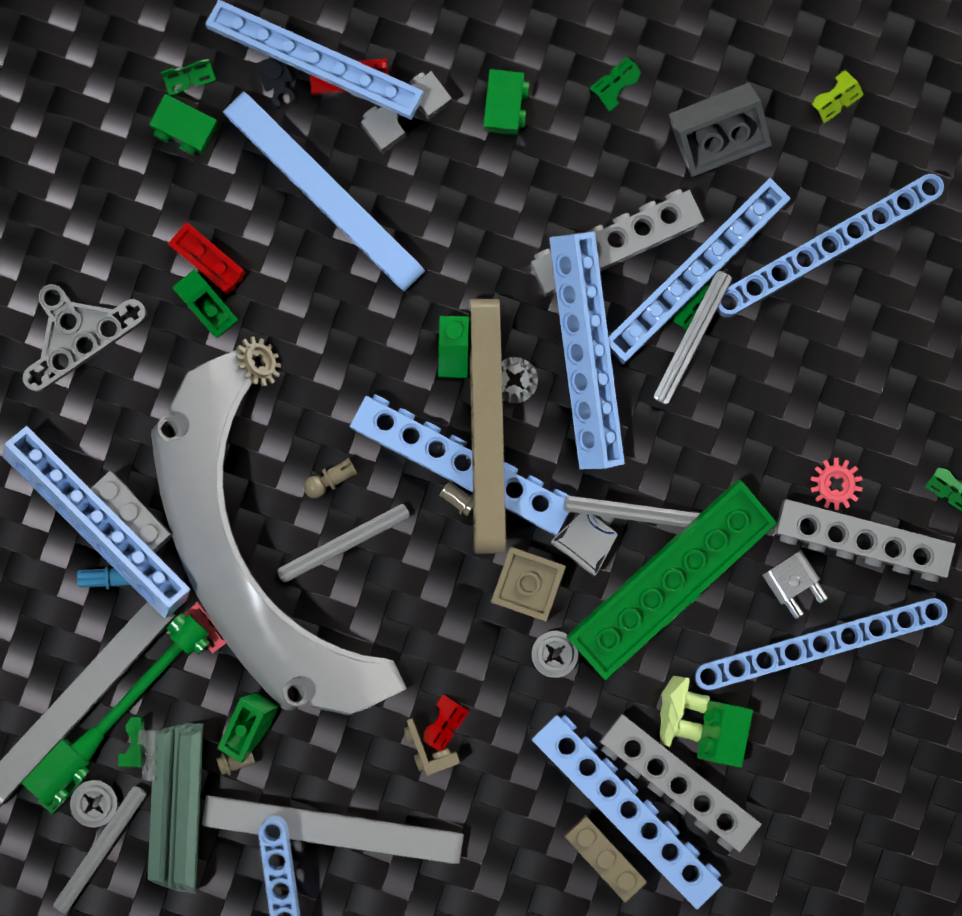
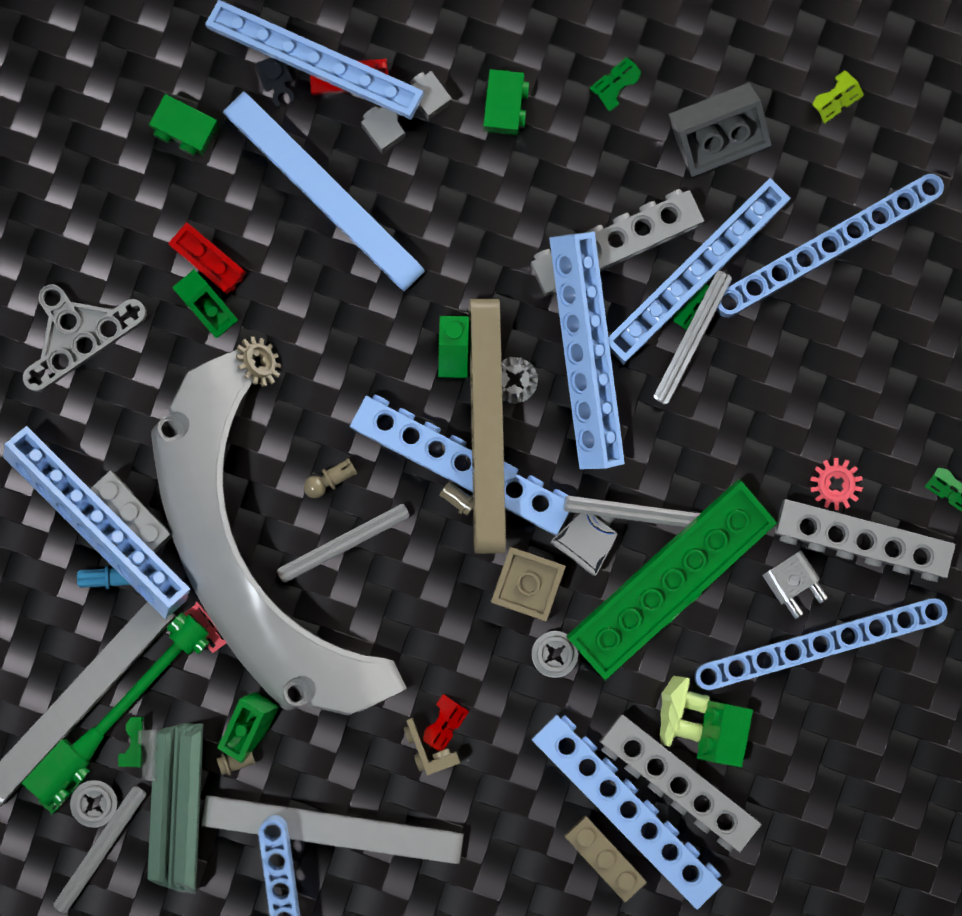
(184, 79): green piece -> none

